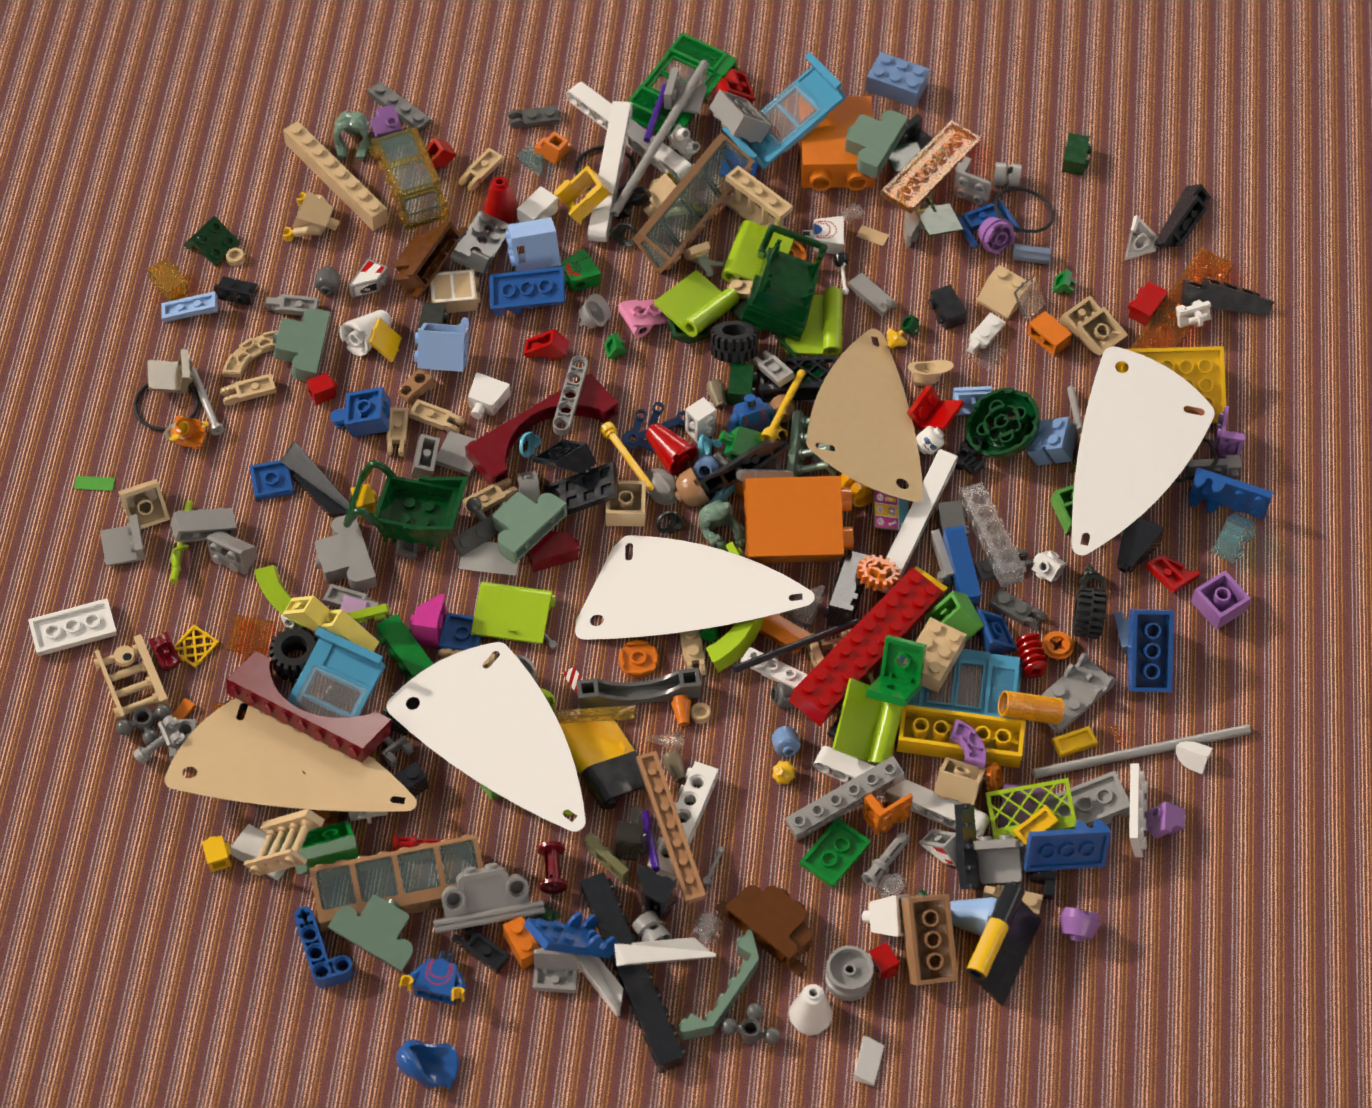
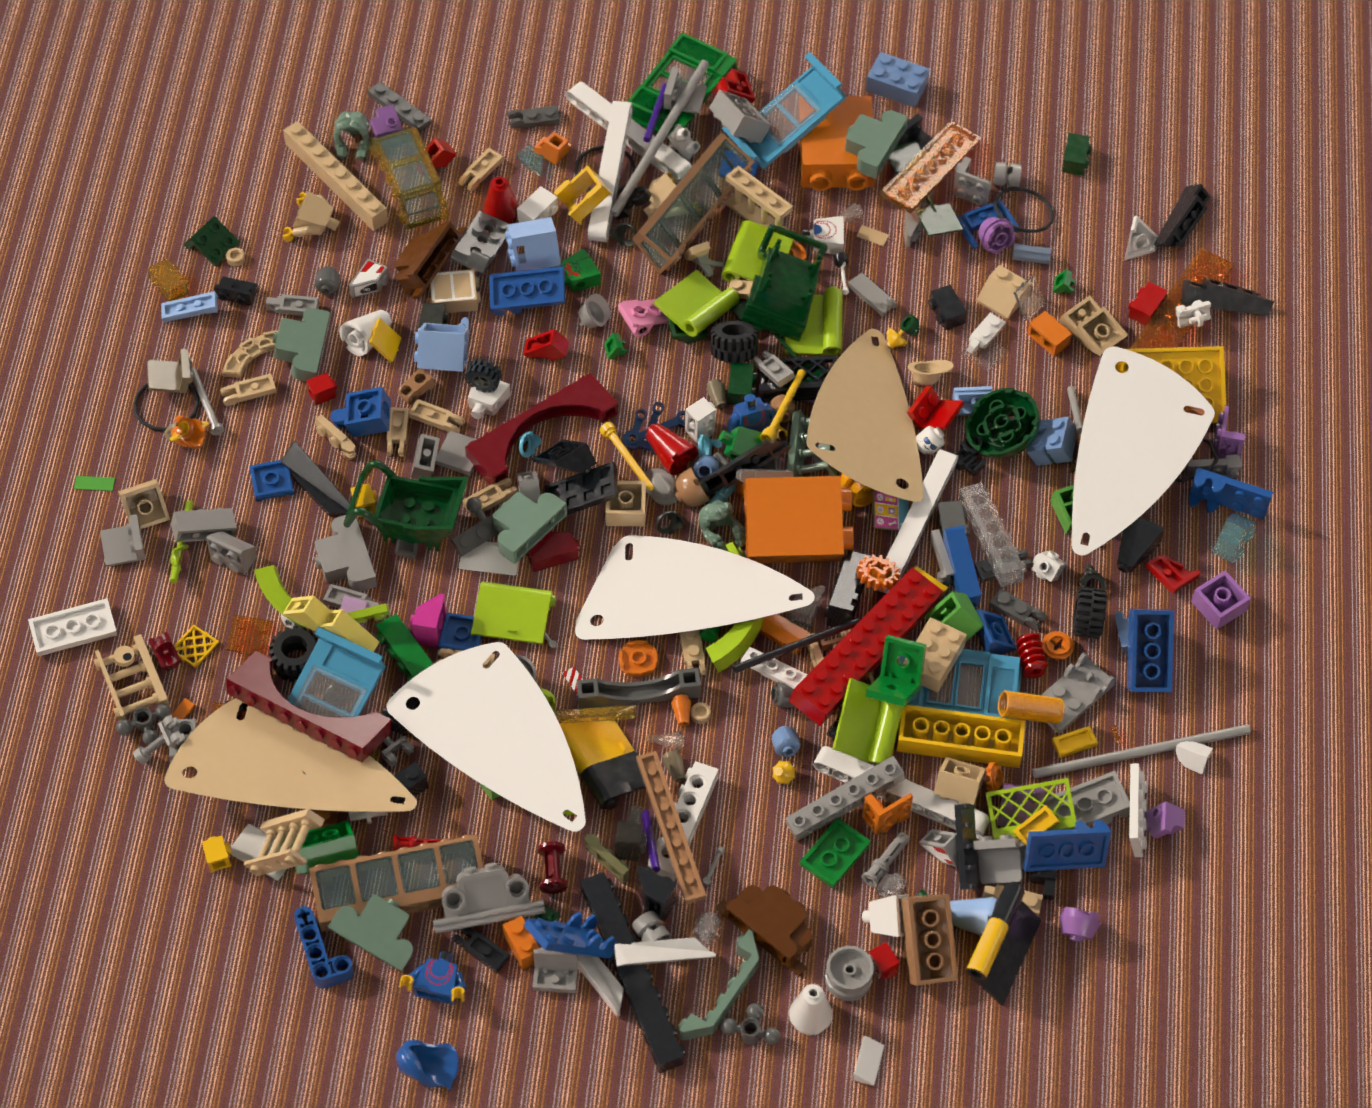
(335, 437): none -> tan hinge
(483, 375): none -> black wheel
(566, 402): light grey beam -> none
(970, 743): medium lavender tile -> none

